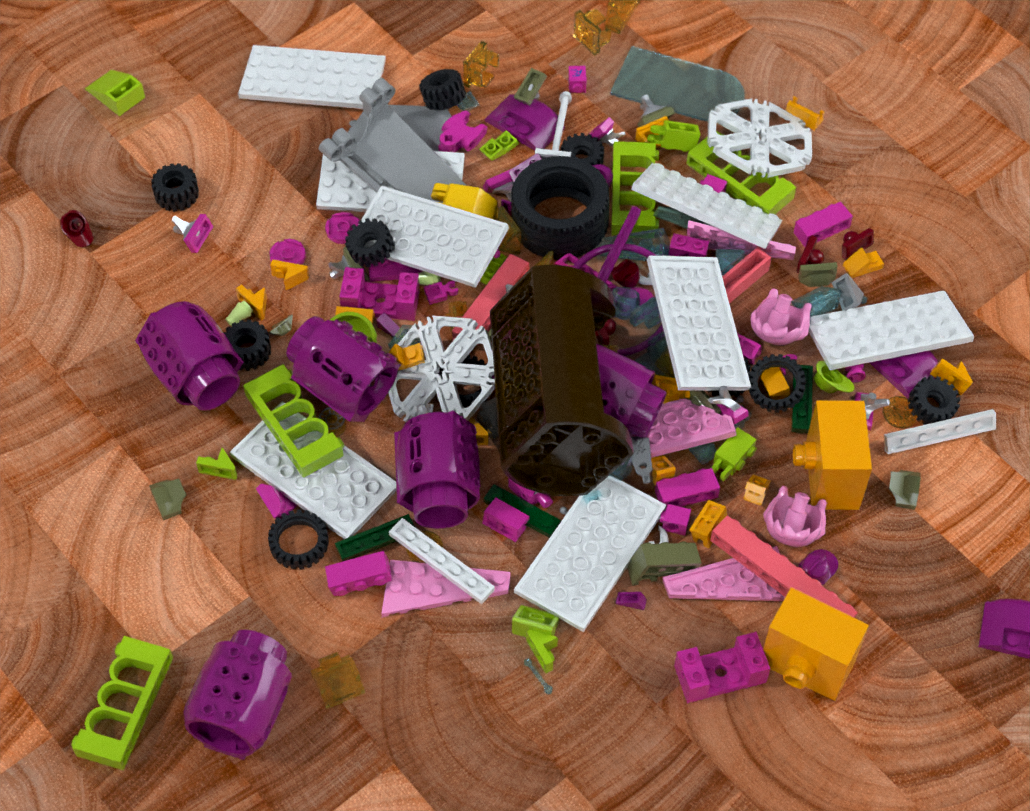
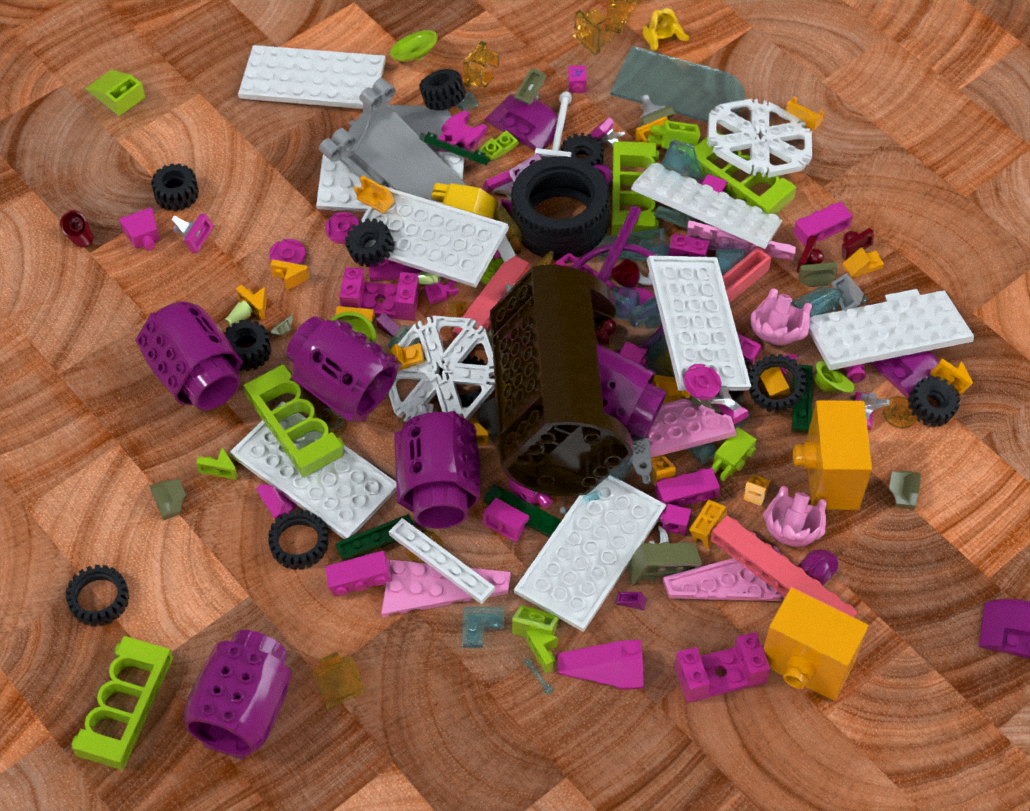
(103, 615): none -> black tyre
(140, 229): none -> dark pink torso
(347, 261): piece -> none
(374, 195): none -> light orange hinge
(414, 46): none -> lime dish
(431, 138): none -> dark green plate
(477, 619): none -> clear light blue plate
(506, 250): none -> white sticker
(609, 663): none -> dark pink wedge
(635, 353): none -> dark pink brick
(662, 26): none -> yellow hair
(682, 159): none -> clear light blue slope
(702, 382): none -> dark pink tile
(911, 293): none -> white sticker
(940, 431): white plate -> none

